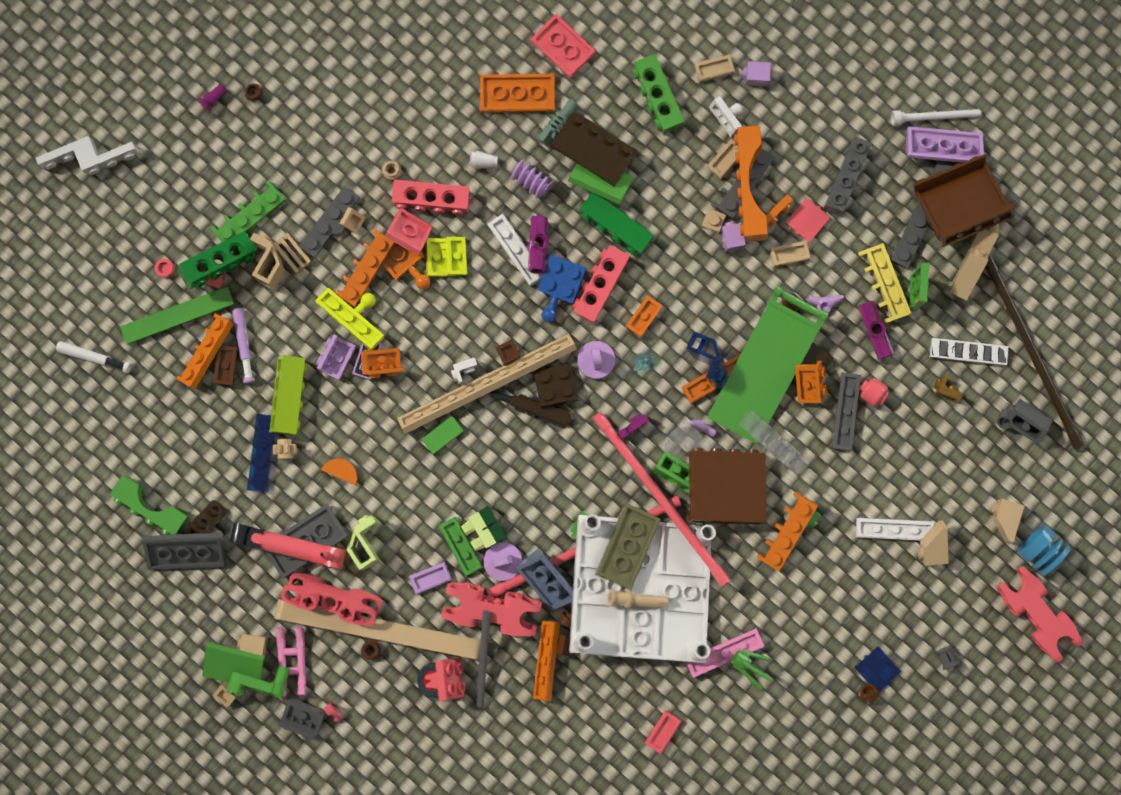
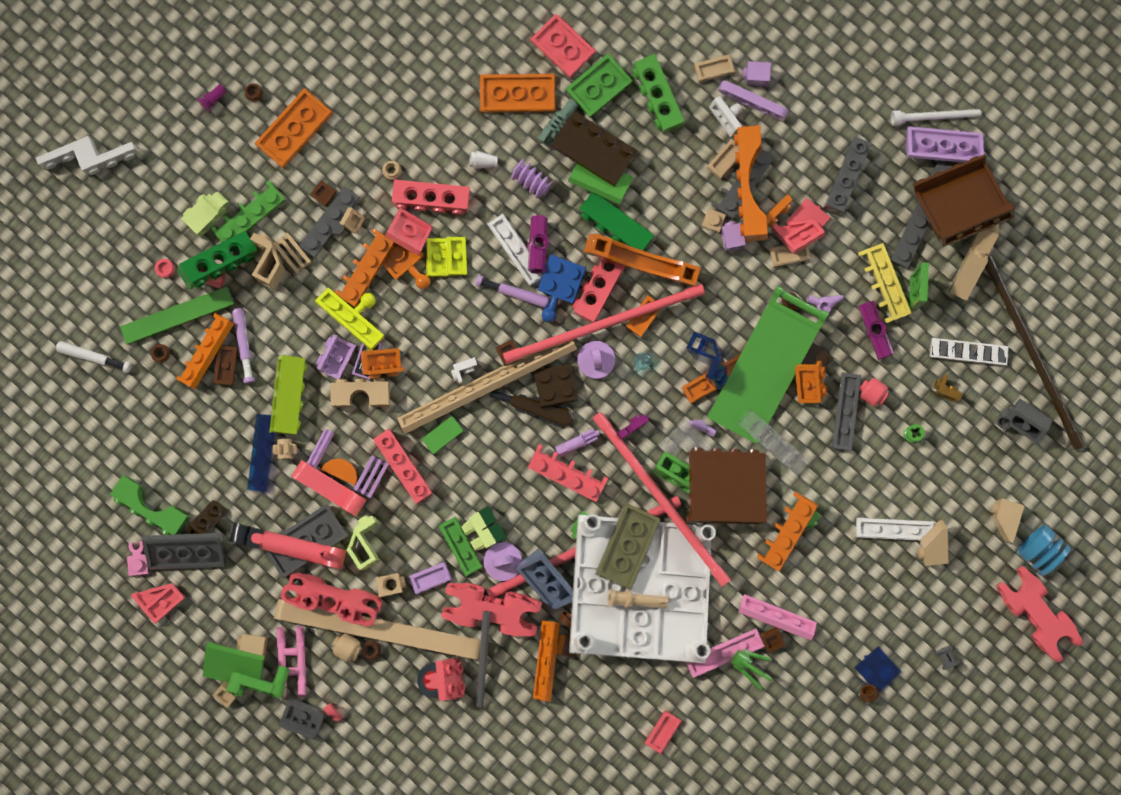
(137, 563): none -> bright pink plate
(154, 353): none -> reddish brown plate
(158, 601): none -> coral wing
(205, 213): none -> yellowish green hinge
(293, 128): none -> orange tile
(320, 448): none -> lavender axle
(323, 193): none -> reddish brown plate
(328, 488): none -> coral beam
(343, 392): none -> tan arch
(346, 647): none -> tan head
(365, 472): none -> lavender tile
(382, 581): none -> tan brick
(402, 466): none -> coral brick
(528, 296): none -> lavender piece
(566, 474): none -> coral hinge
(577, 442): none -> lavender piece
(599, 85): none -> bright green plate
(640, 260): none -> orange arch
(687, 294): none -> coral piece
(753, 100): none -> lavender beam
(772, 640): none -> reddish brown plate
(777, 617): none -> bright pink plate
(799, 234): none -> coral wing
(919, 432): none -> bright green bush

